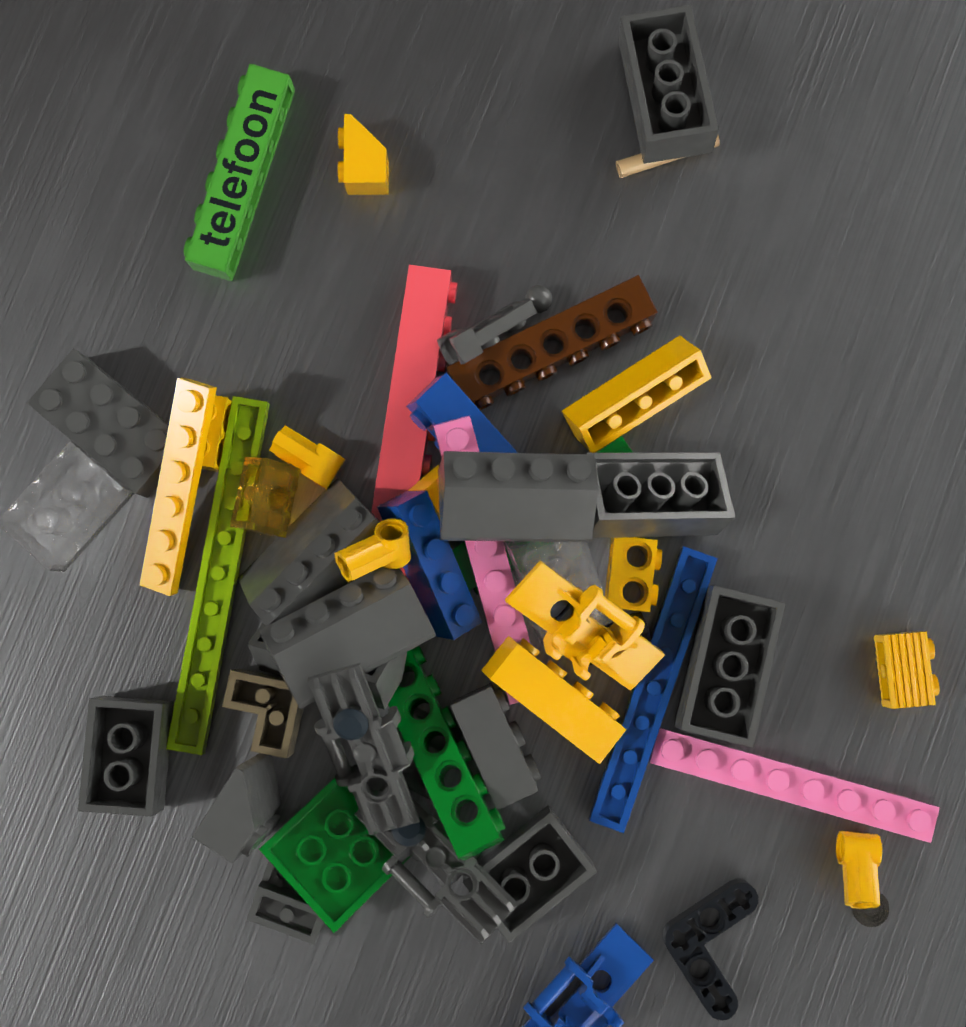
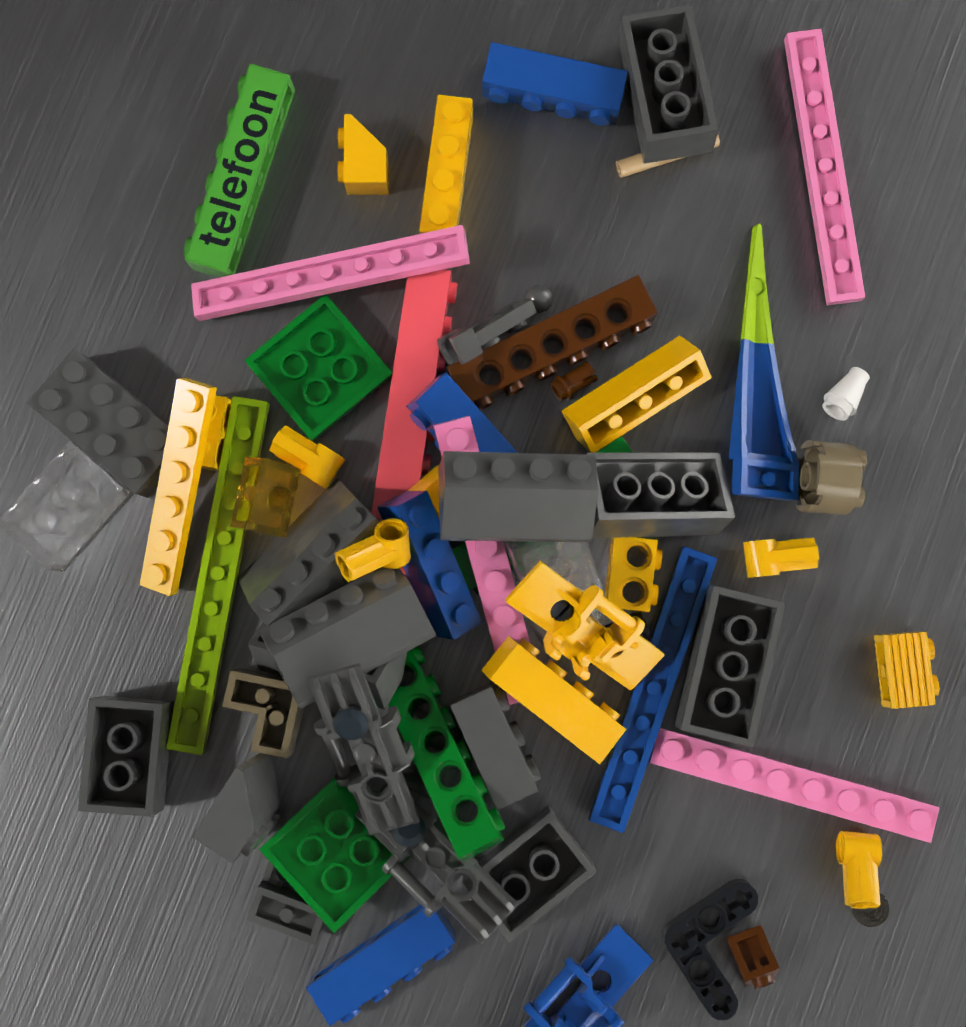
(319, 368): none -> green plate
(330, 273): none -> bright pink plate
(380, 962): none -> blue brick
(447, 163): none -> yellow brick
(553, 84): none -> blue brick
(573, 381): none -> reddish brown pin
(754, 957): none -> reddish brown bracket
(760, 433): none -> blue plate
(772, 556): none -> yellow piece
(824, 167): none -> bright pink plate
(831, 477): none -> dark tan brick
(845, 396): none -> white cone

